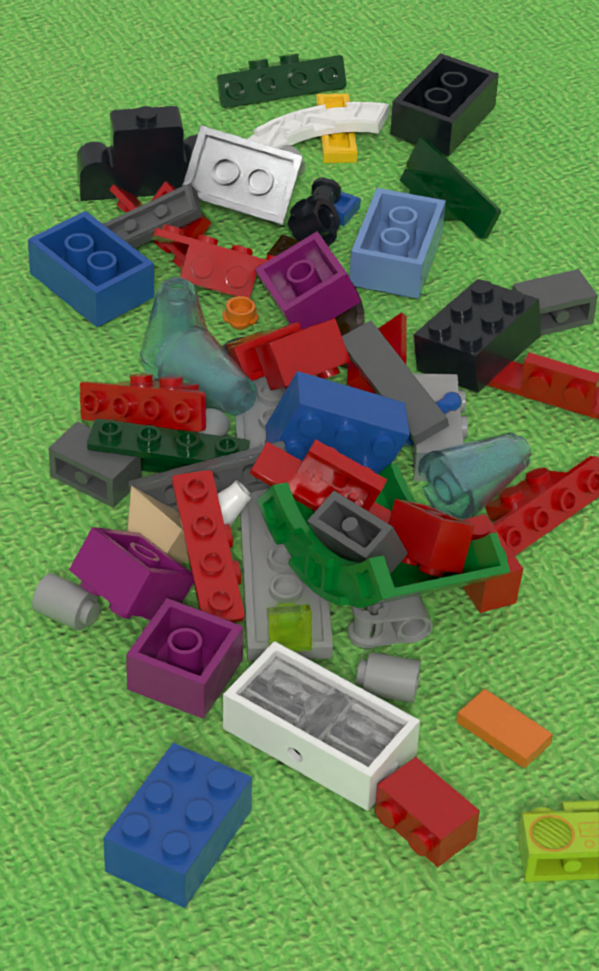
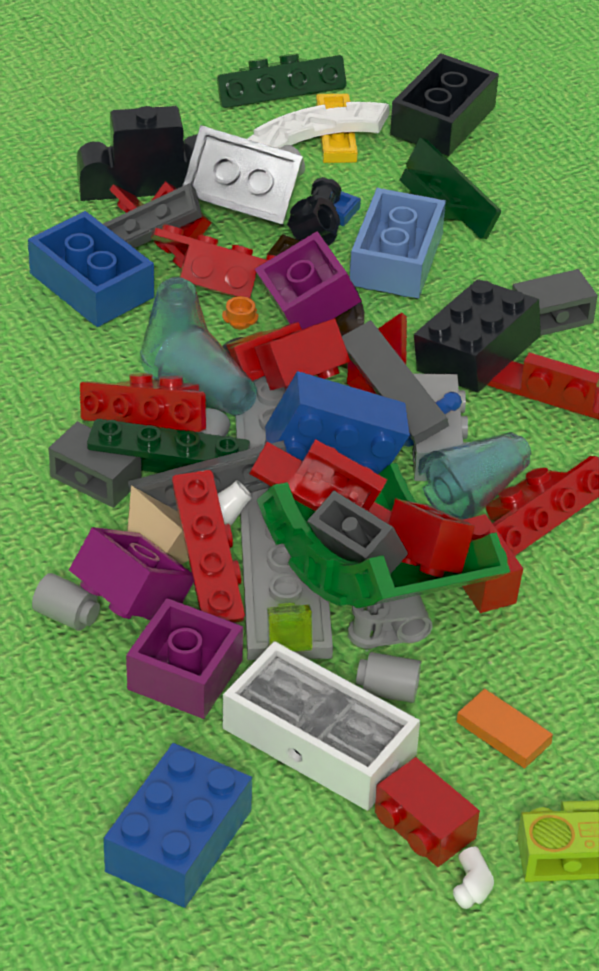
(477, 882): none -> white arm

